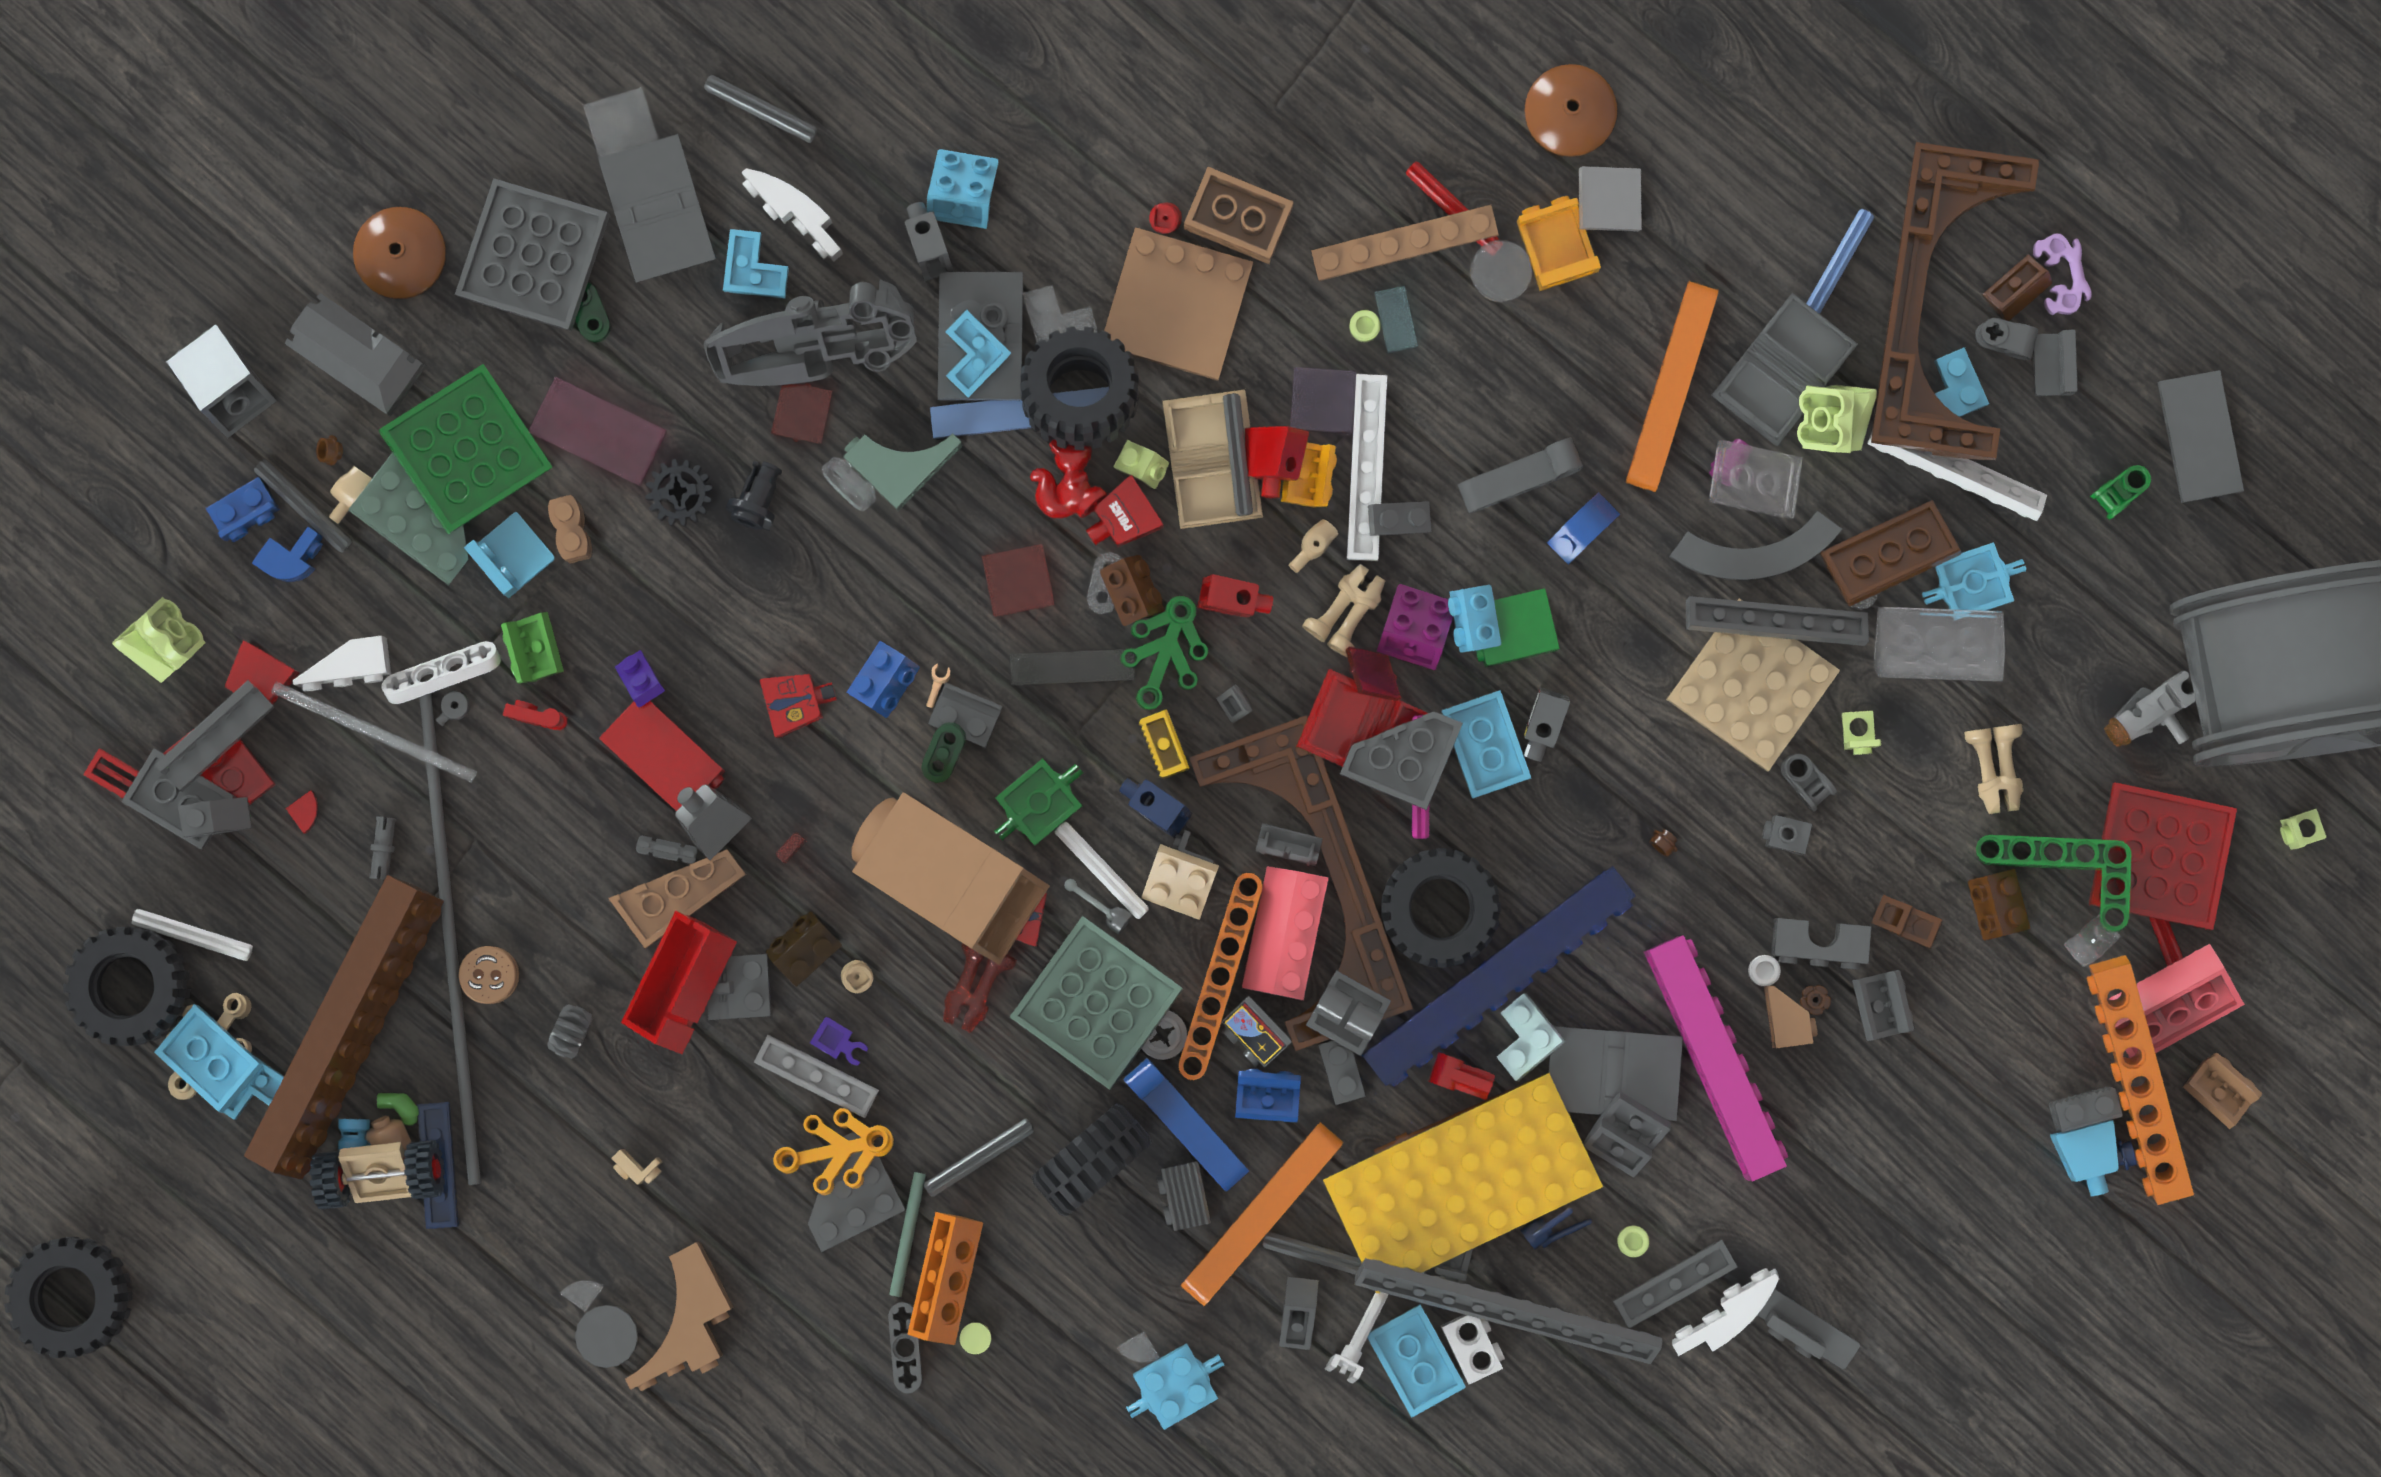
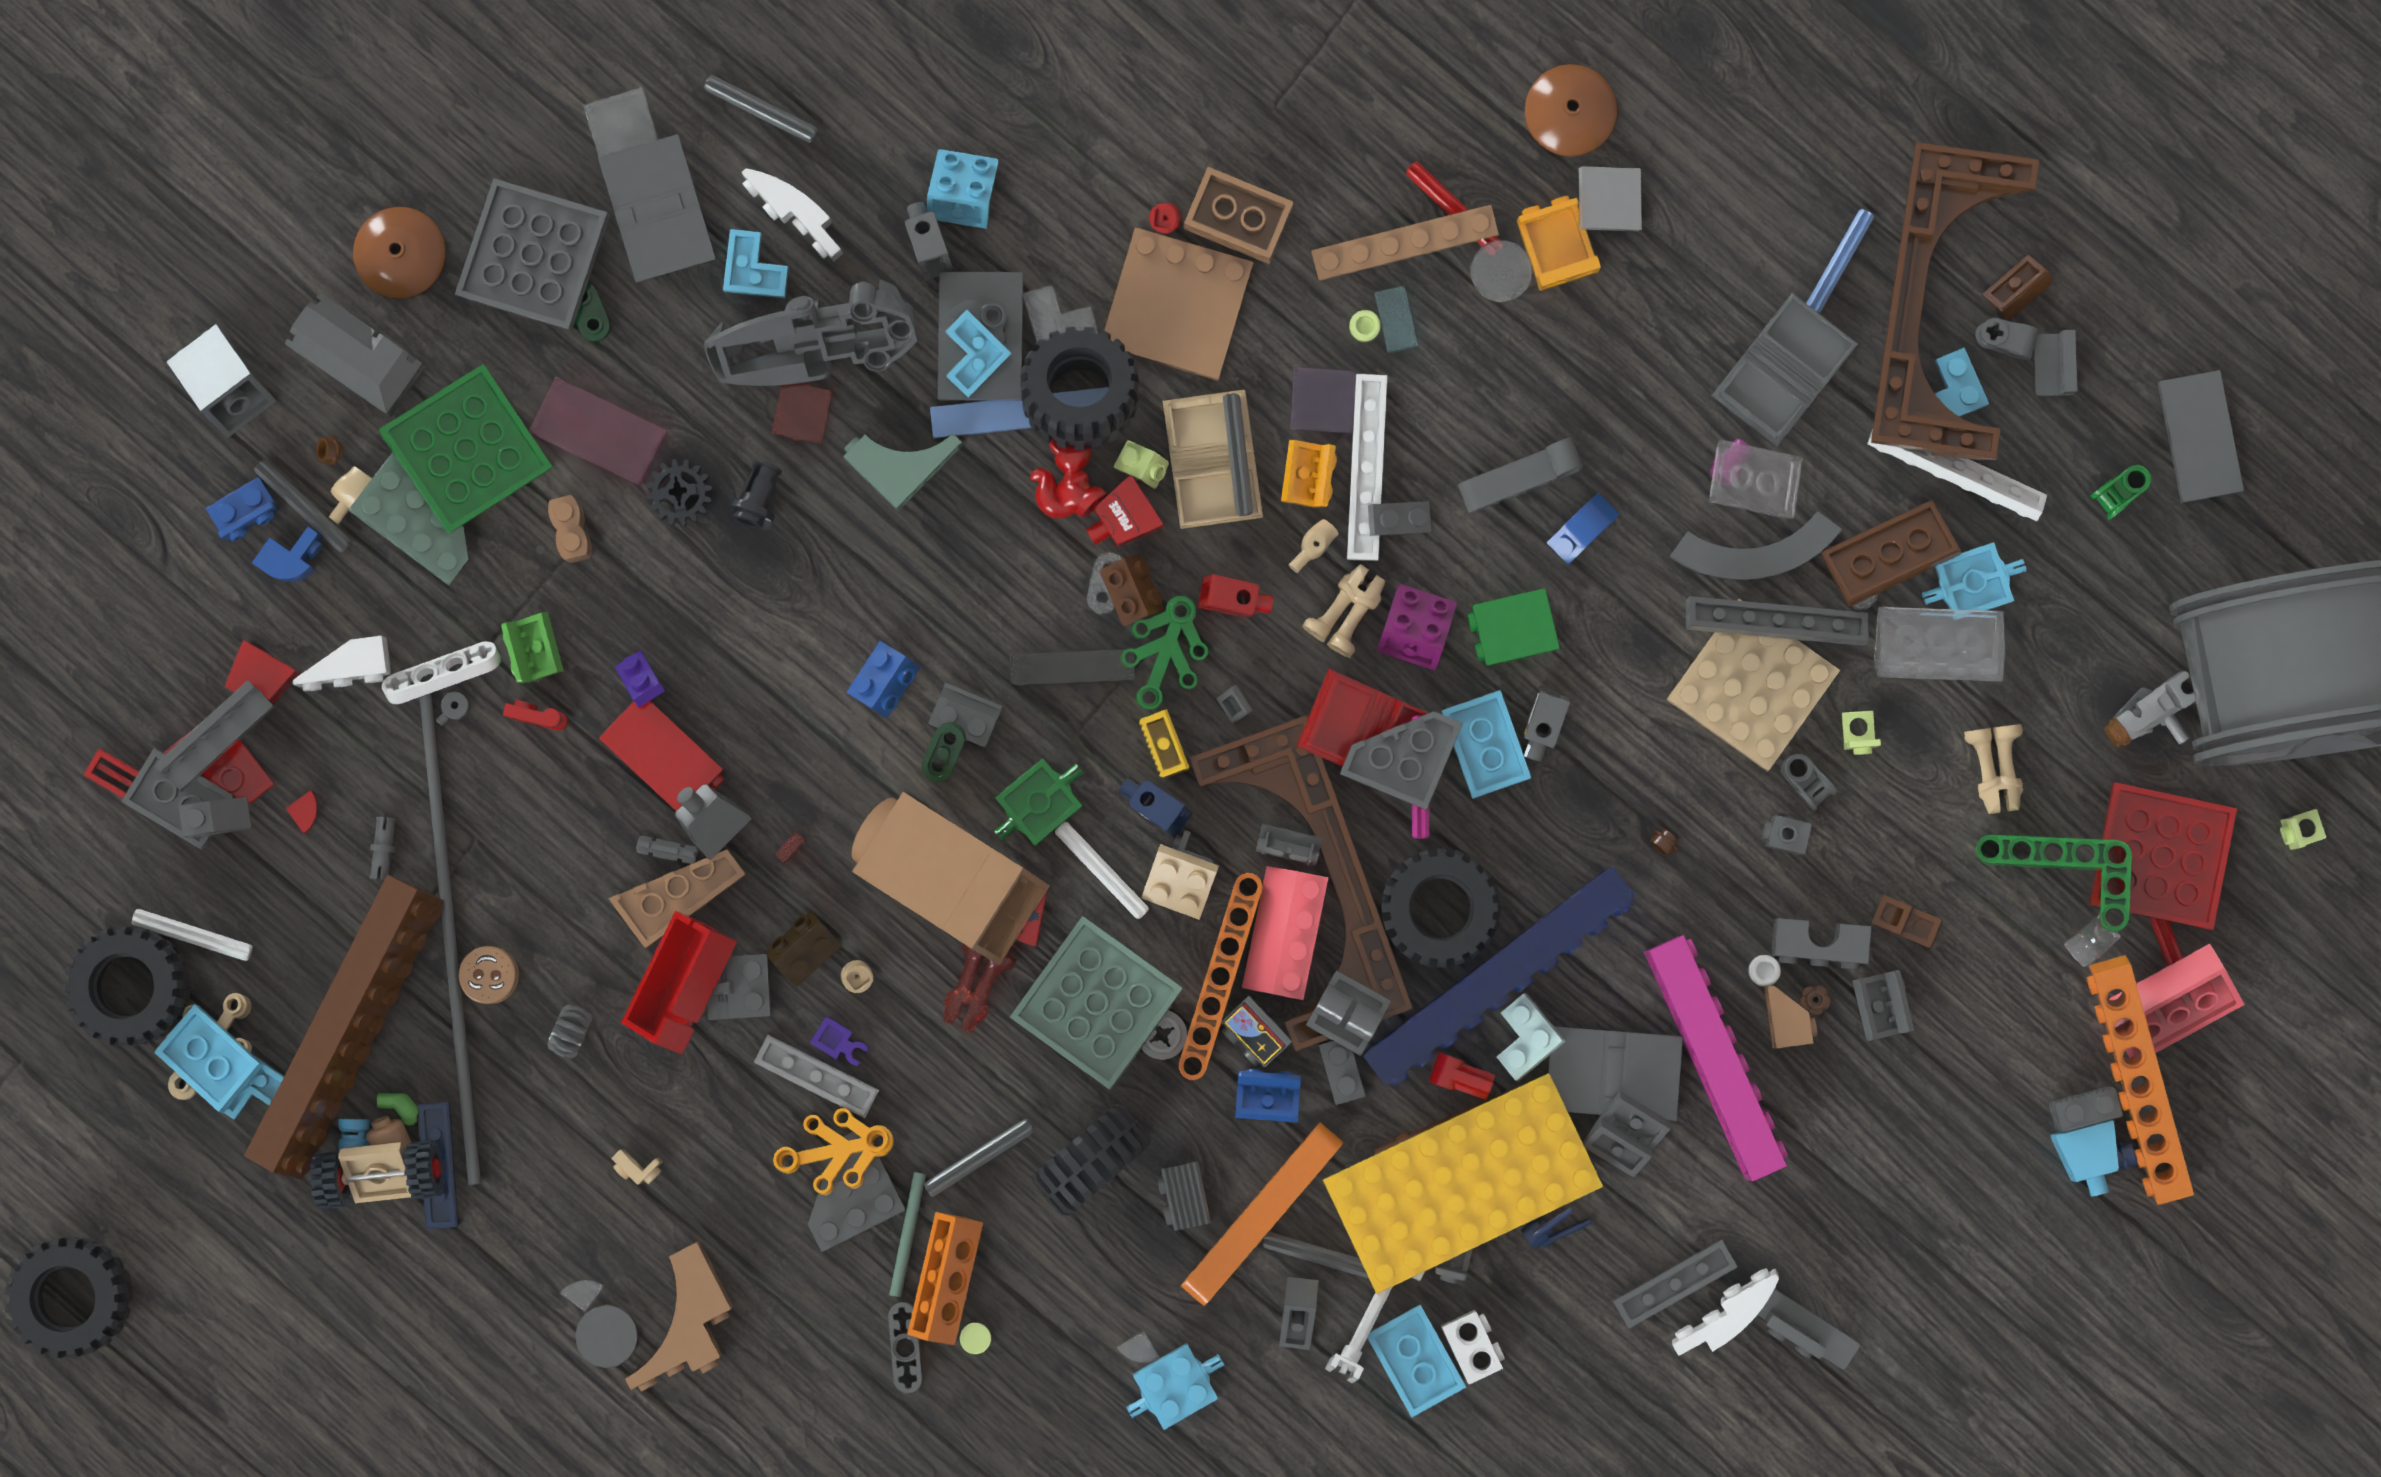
(160, 640): yellowish green piece -> none
(373, 731): clear piece -> none
(511, 554): medium azure bracket -> none
(794, 701): red torso -> none
(848, 483): clear plate -> none
(936, 686): light nougat hand -> none
(1018, 580): clear red tile -> none
(1116, 918): hinge -> none
(1186, 1124): blue beam -> none
(1274, 456): red torso -> none
(1373, 674): clear red piece -> none
(1474, 618): medium azure bracket -> none
(1508, 1311): dark grey plate -> none
(1633, 1241): yellowish green tile -> none
(1672, 386): orange beam -> none
(1835, 417): yellowish green piece -> none
(1999, 904): reddish brown bracket -> none
(2066, 300): lavender helmet -> none
(2222, 1089): medium nougat bracket -> none

